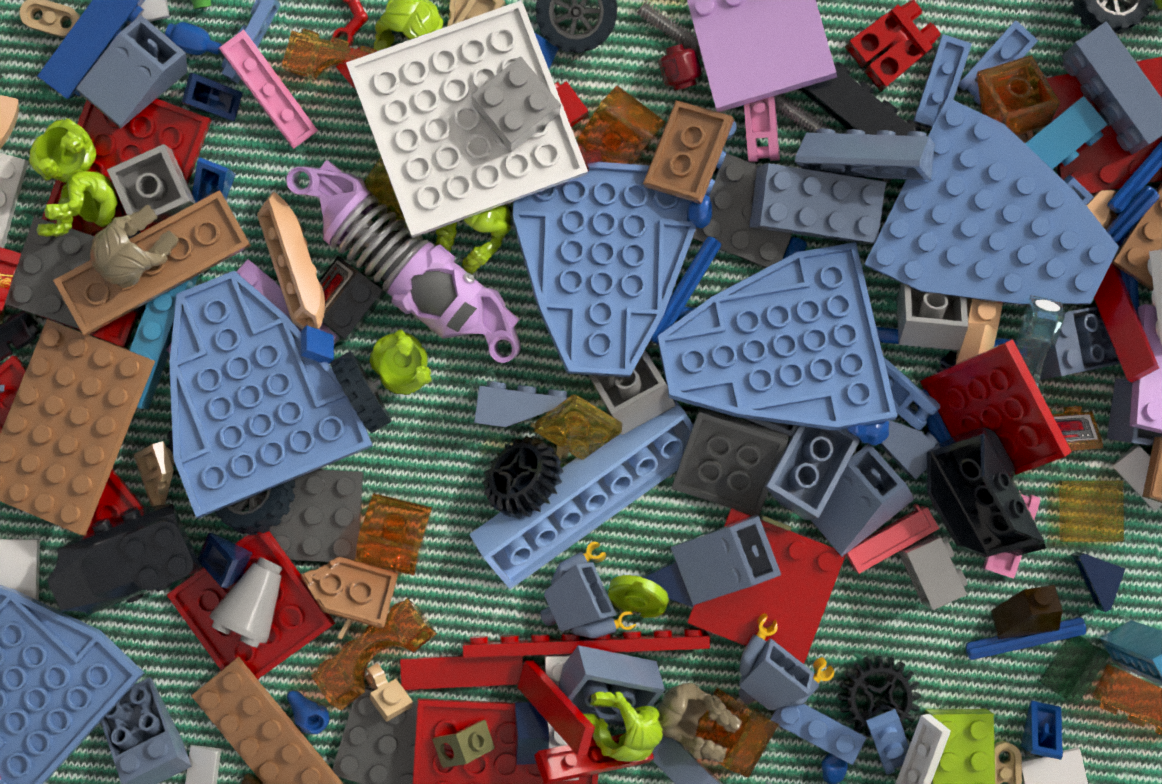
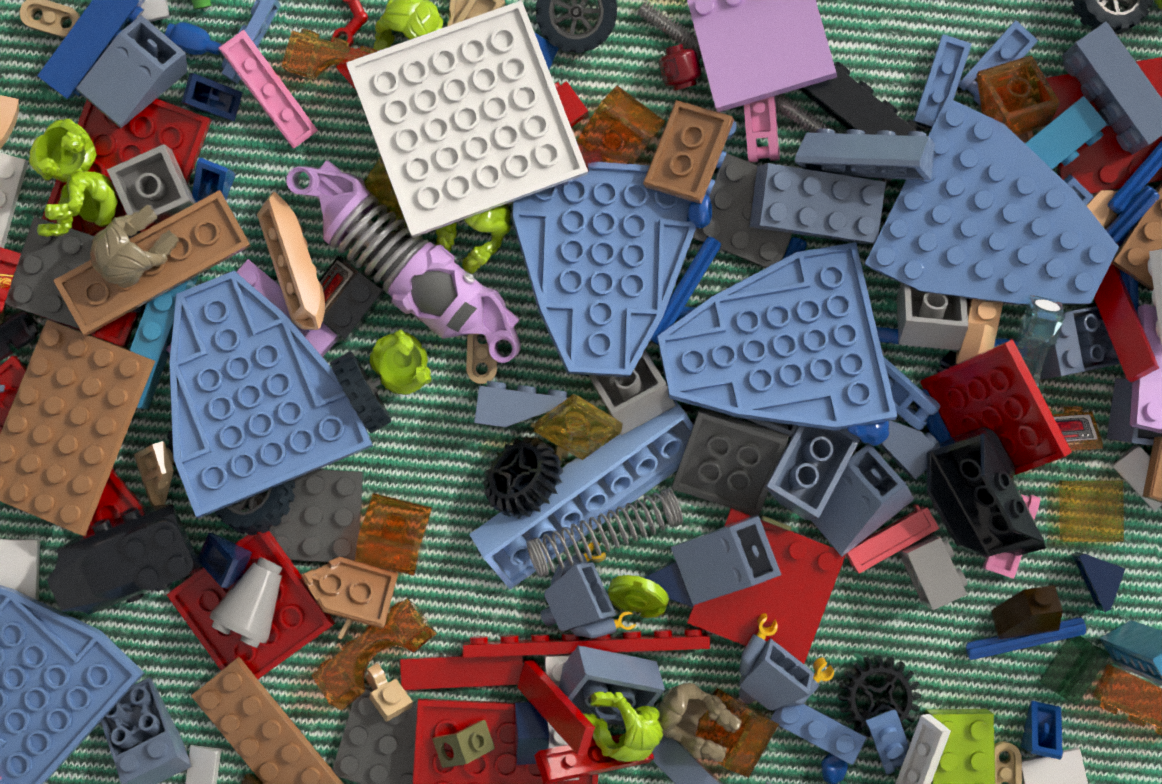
(308, 714): blue animal -> none
(317, 345): blue tile -> none
(477, 354): none -> tan plate
(515, 104): light grey brick -> none
(671, 509): none -> light grey piece
(900, 36): red hips -> none

